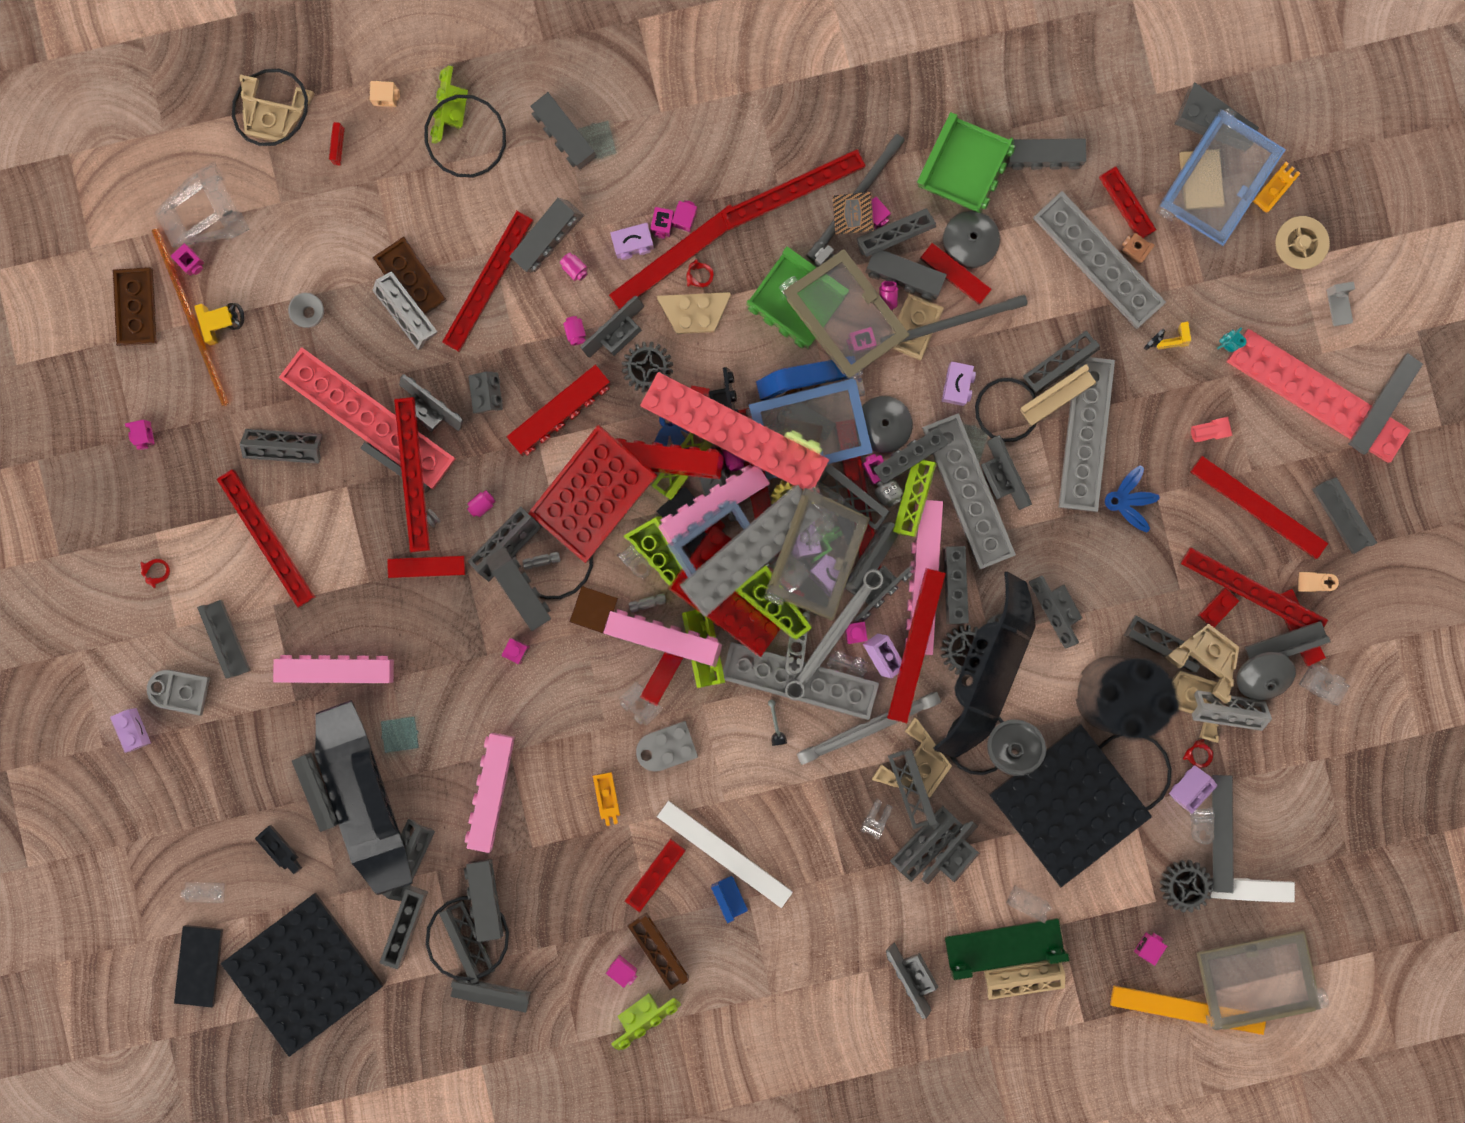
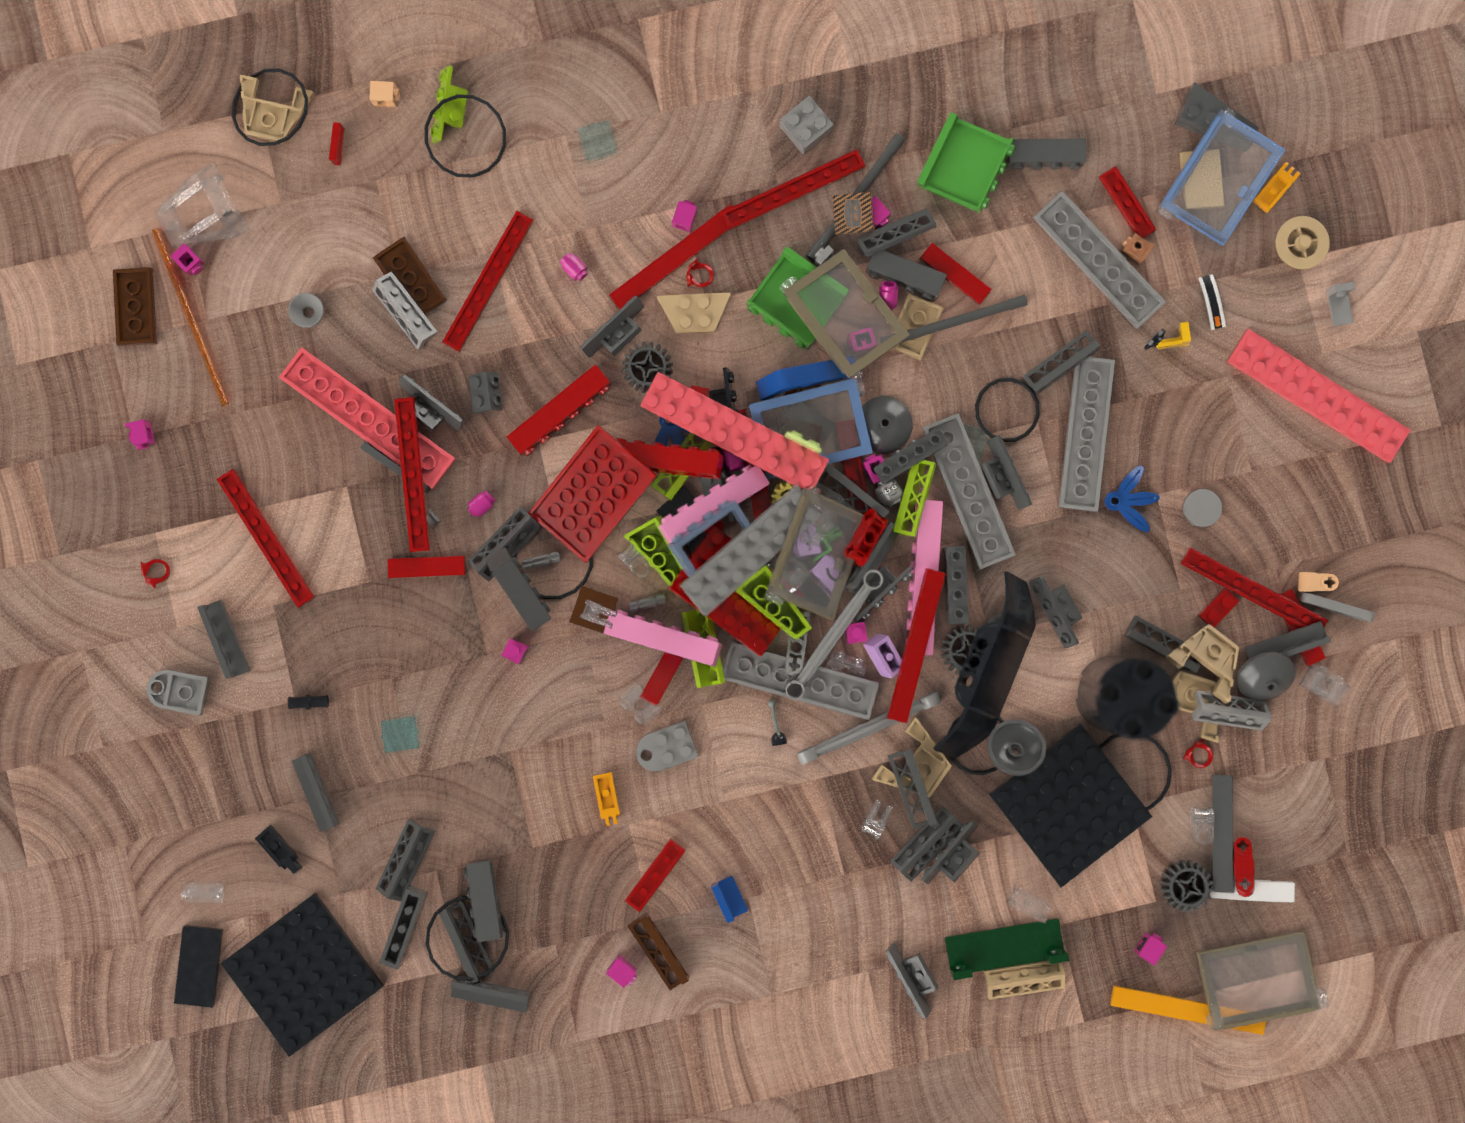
(130, 730): lavender brick -> none
(218, 319): yellow piece -> none
(280, 449): dark grey fence -> none
(308, 702): none -> black pin
(333, 670): bright pink brick -> none
(360, 799): black piece -> none
(490, 792): bright pink brick -> none
(546, 235): dark grey wedge -> none
(563, 130): dark grey brick -> none
(574, 330): dark pink brick -> none
(592, 613): none -> clear piece
(632, 241): lavender brick -> none
(641, 1017): lime bracket -> none
(662, 222): dark pink brick -> none
(724, 854): white tile -> none
(806, 125): none -> light grey brick
(871, 528): none -> red piece
(958, 383): lavender brick -> none
(969, 251): dark grey dish -> none
(1058, 395): tan fence -> none
(1193, 789): lavender brick -> none
(1202, 508): none -> light grey tile
(1212, 301): none -> sticker
(1215, 429): coral piece -> none
(1232, 341): teal hinge -> none
(1244, 867): none -> red piece
(1259, 507): red tile -> none
(1337, 607): none -> light grey beam
(1344, 515): dark grey fence -> none
(1385, 404): dark grey tile -> none

